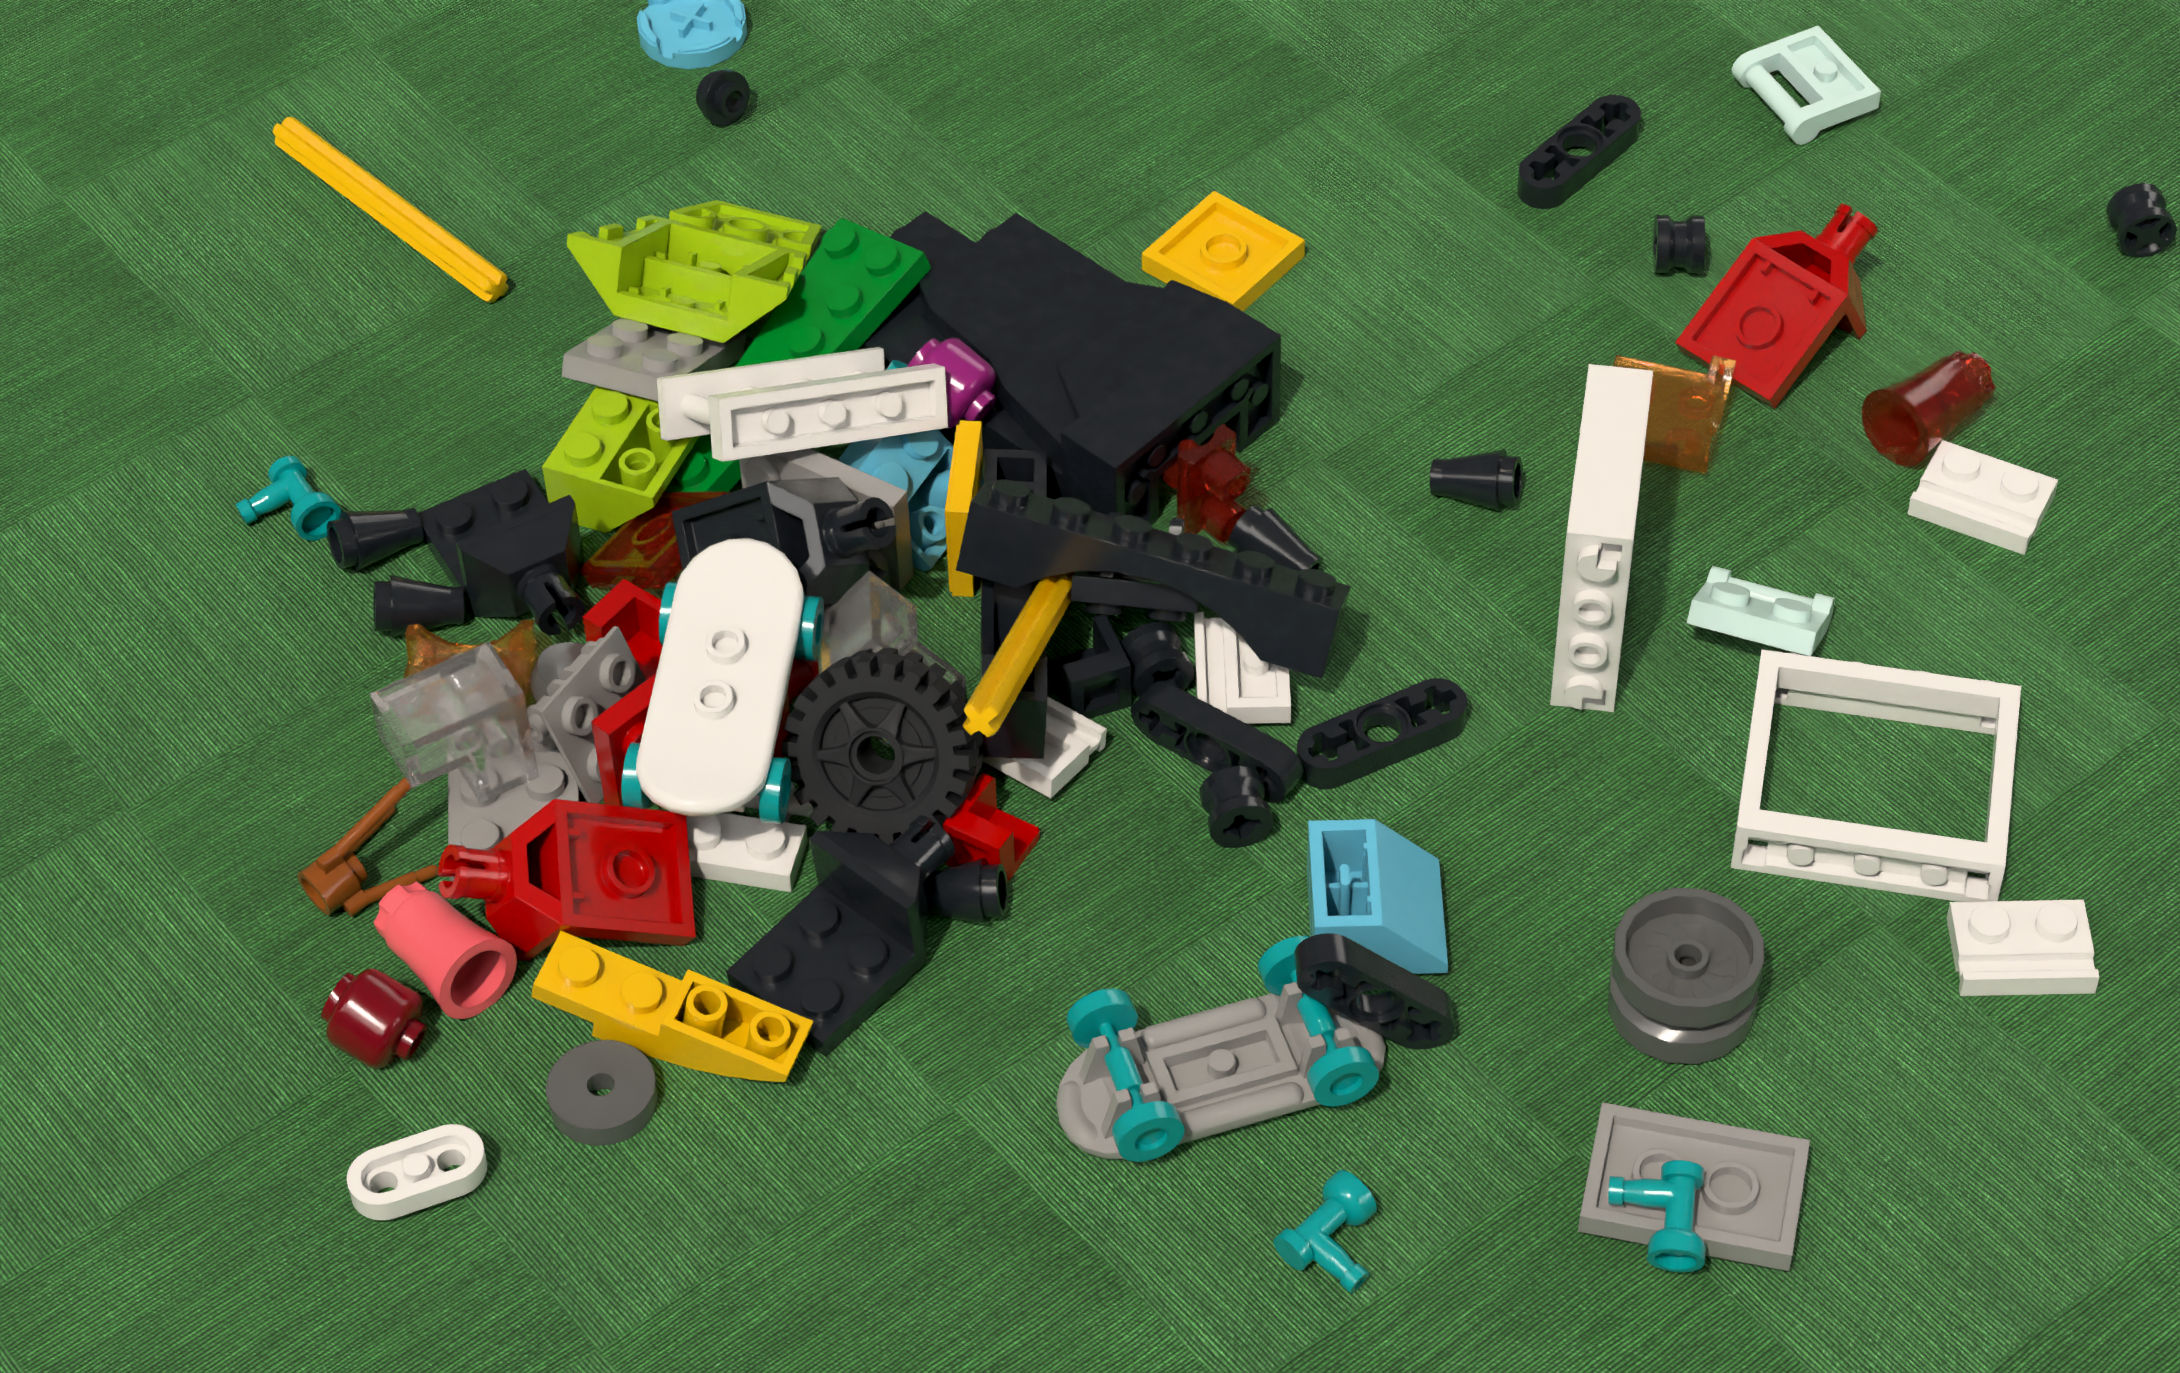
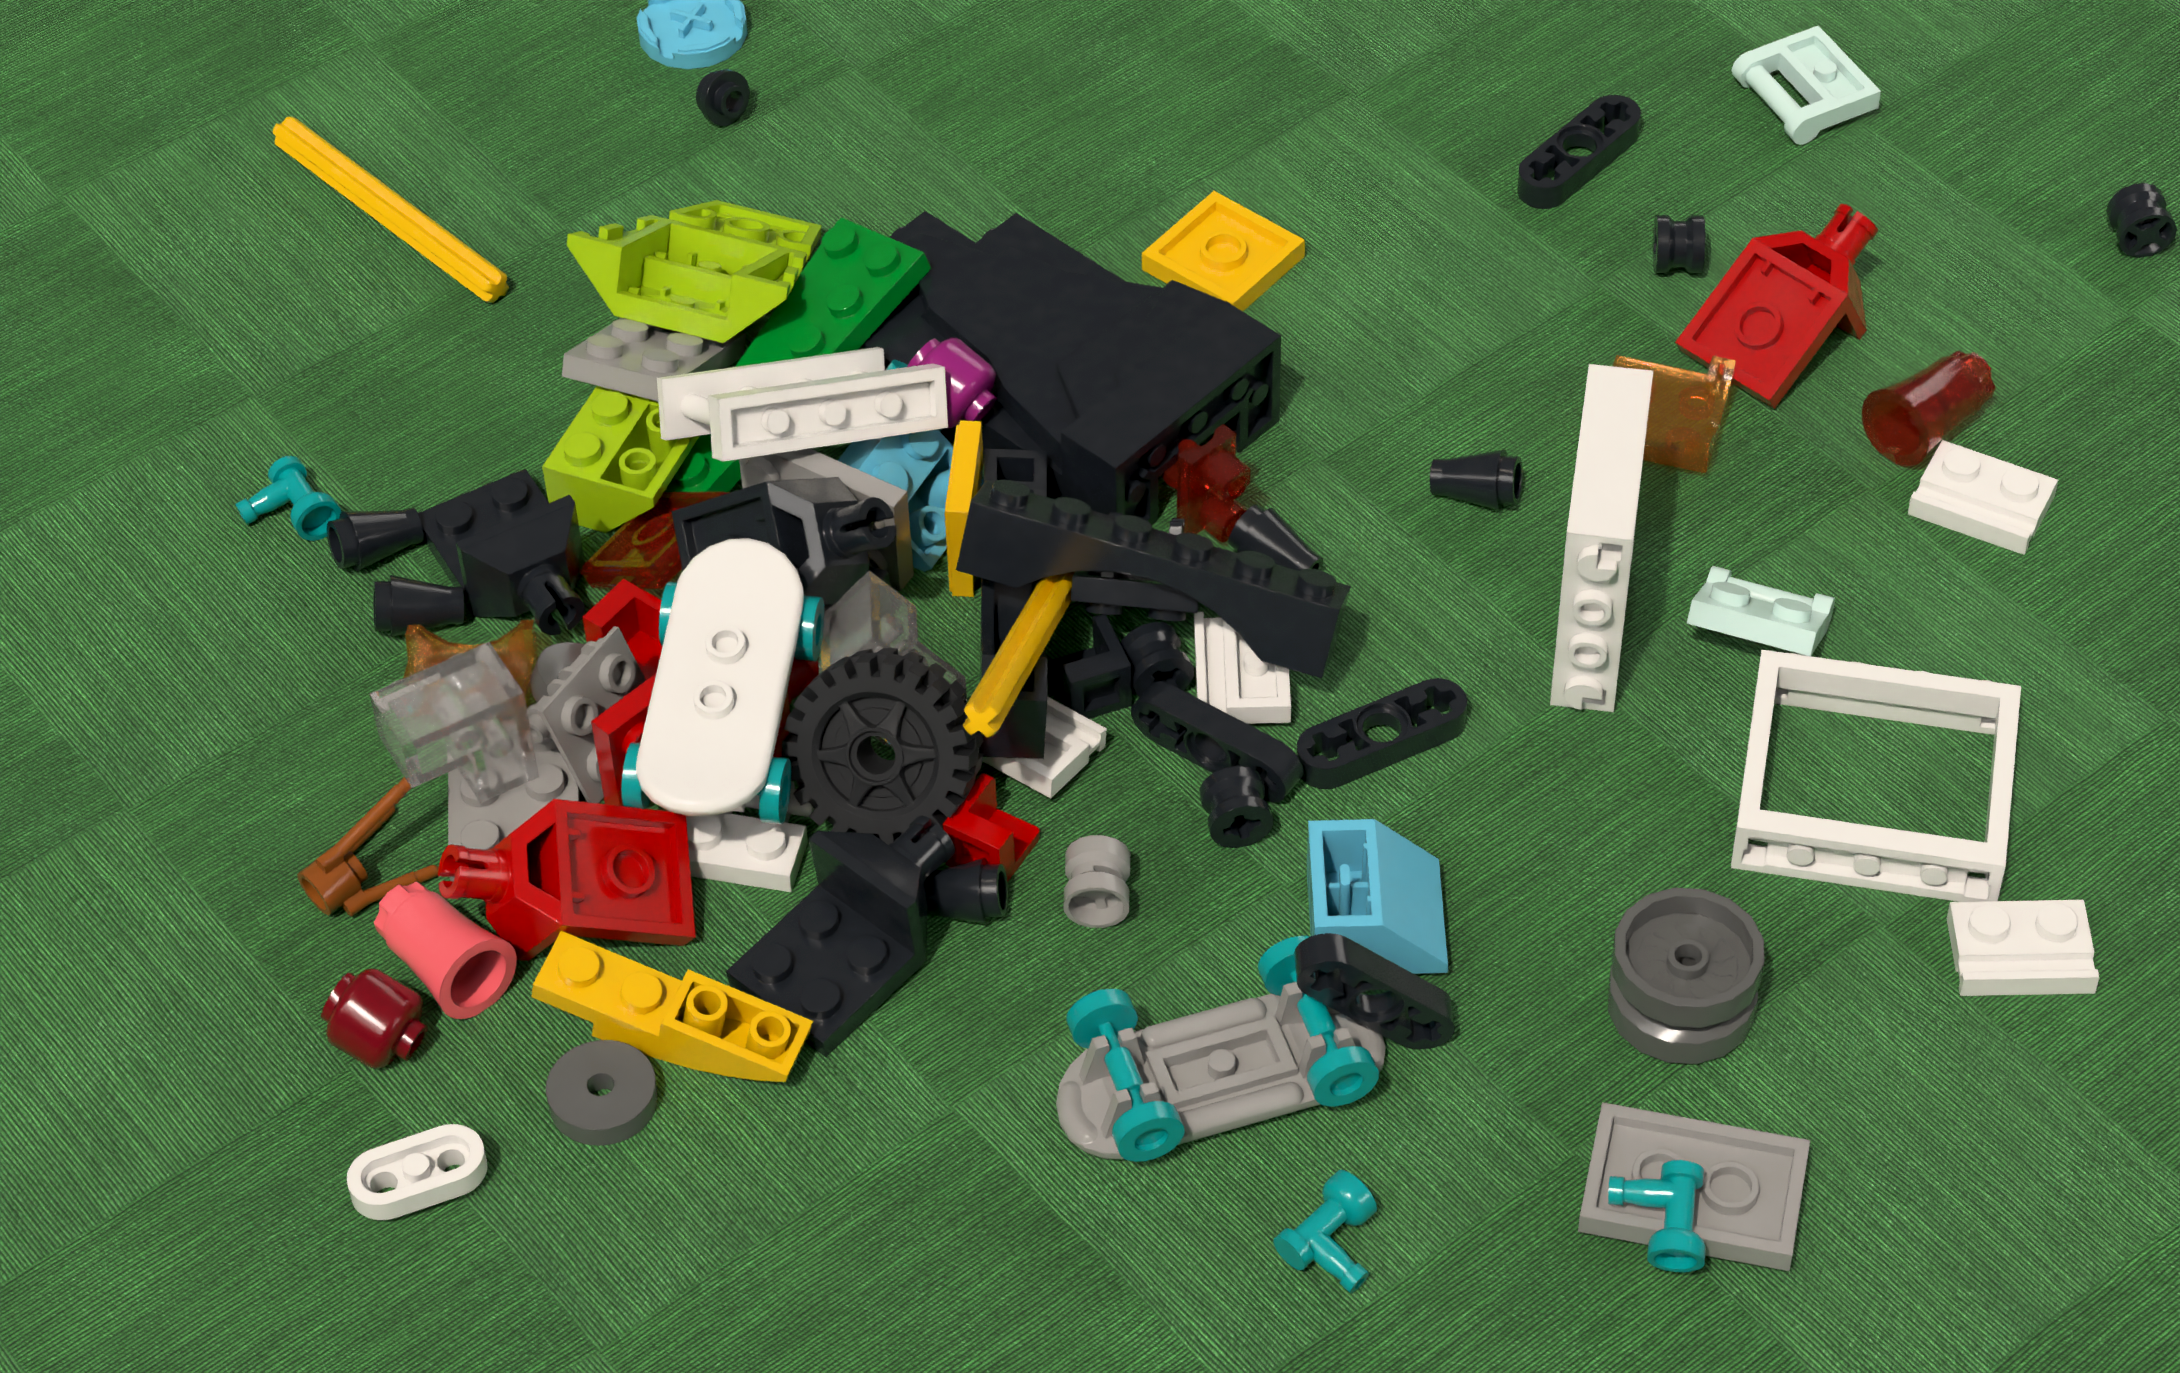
(1096, 883): none -> light grey wheel

